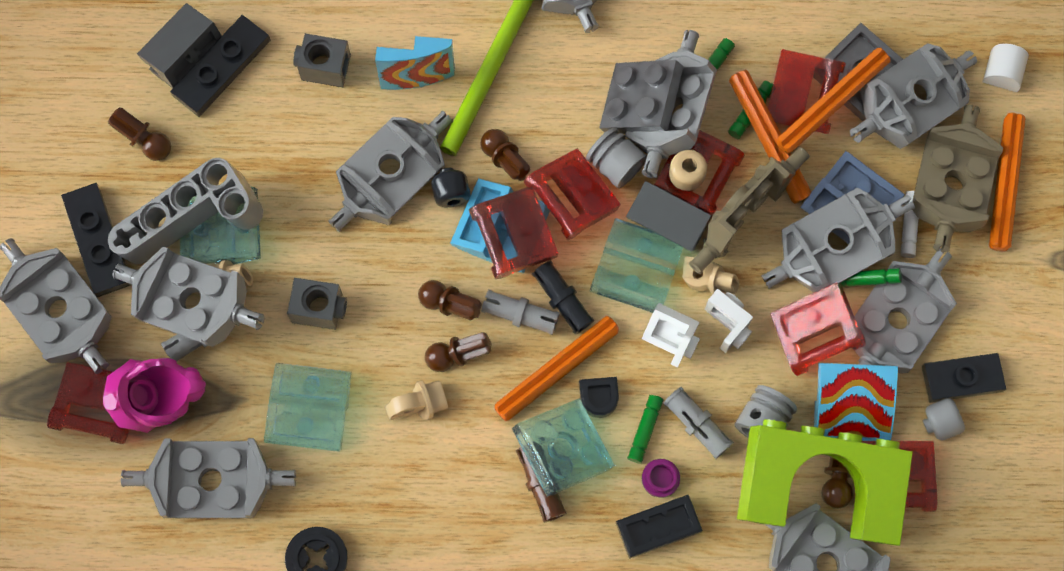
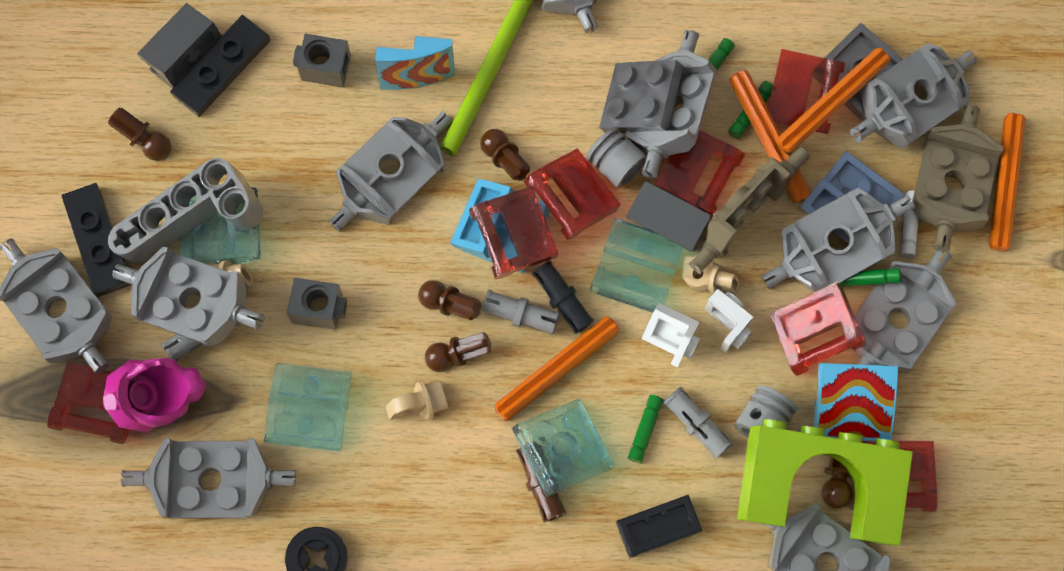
(450, 188): black piece -> none
(599, 396): black tile -> none
(660, 478): magenta plate -> none
(688, 170): tan piece -> none
(944, 419): light grey piece -> none
(963, 377): black plate -> none
(1006, 67): white brick -> none

